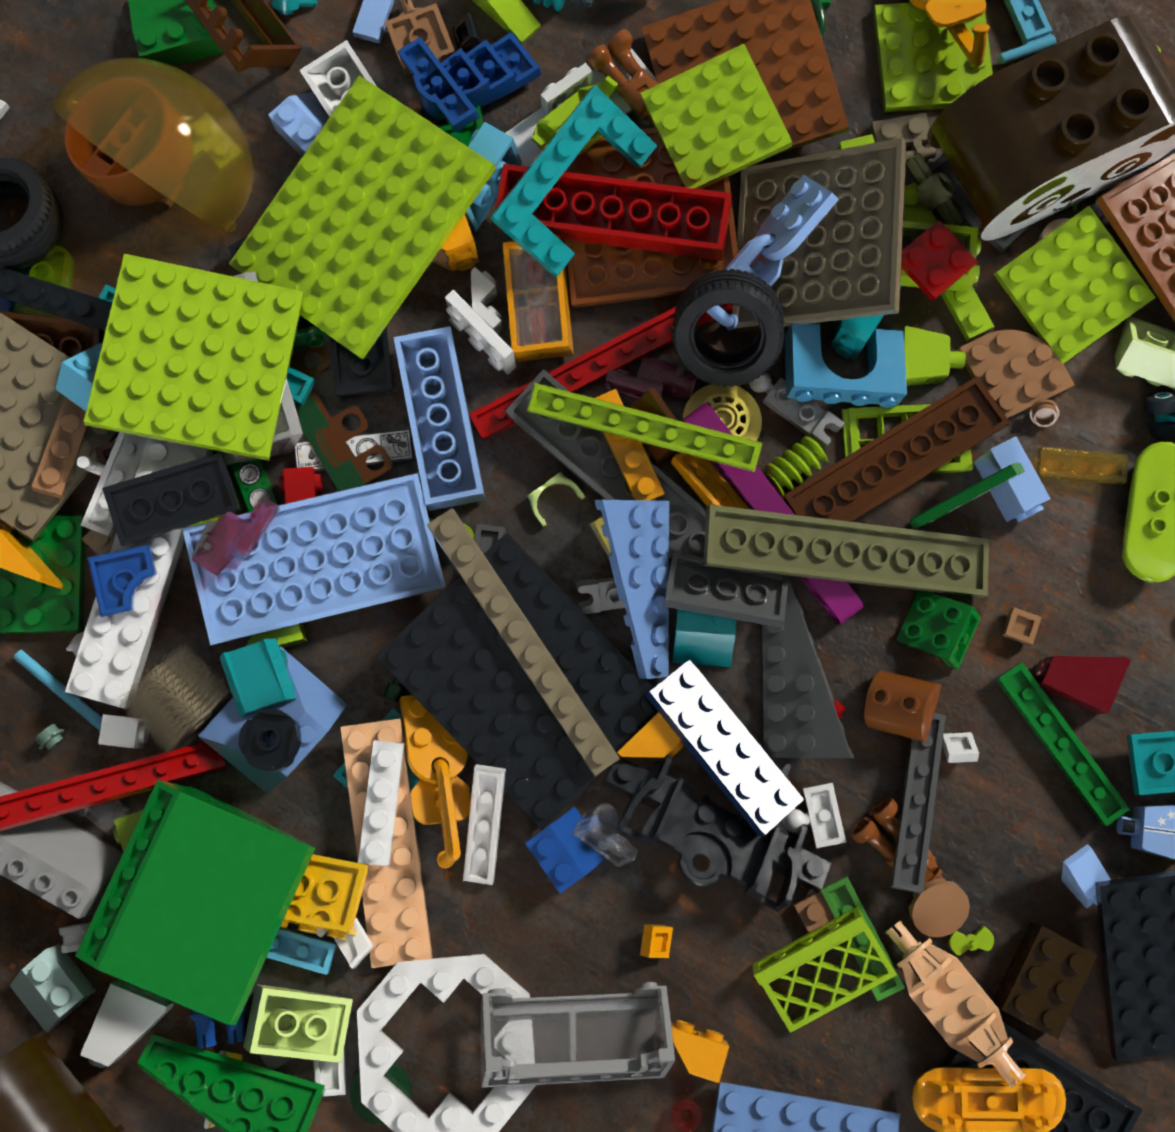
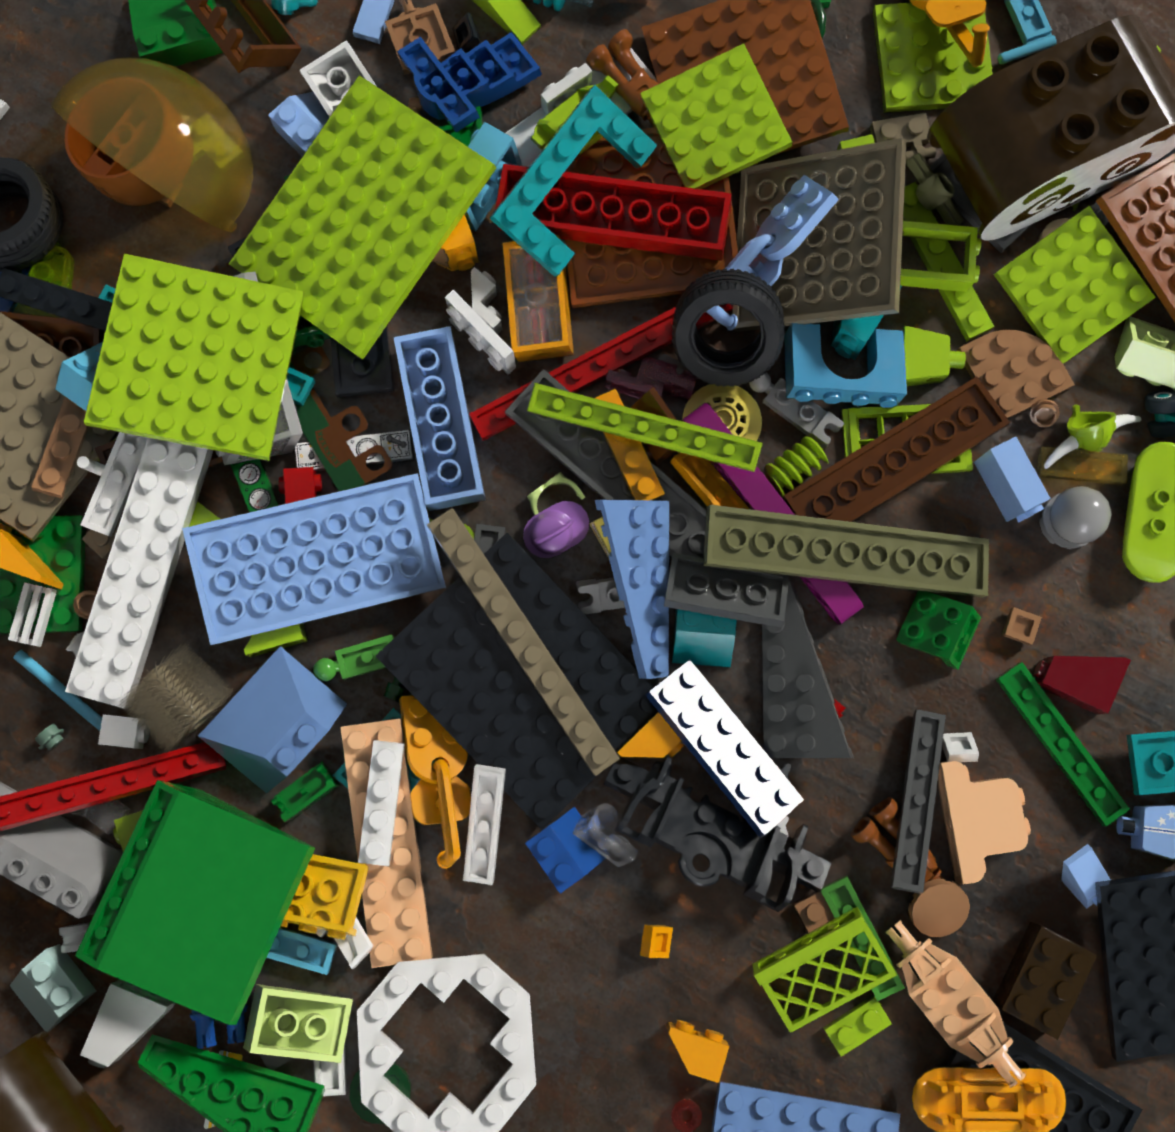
(21, 611): none -> white tile
(83, 603): none -> medium nougat plate
(119, 576): blue tile -> none
(171, 499): black plate -> none
(232, 534): clear pink plate -> none
(258, 676): teal slope -> none
(282, 751): black plate -> none
(305, 792): none -> green hinge
(352, 660): none -> bright green plate
(556, 529): none -> medium lavender piece
(575, 1037): clear windscreen -> none
(822, 815): white plate -> none
(857, 1025): none -> lime plate
(901, 705): dark orange brick -> none
(936, 260): red plate -> none
(967, 495): green tile -> none
(980, 819): none -> light nougat brick
(981, 939): lime piece -> none
(1075, 517): none -> light grey tile
(1089, 432): none -> lime helmet

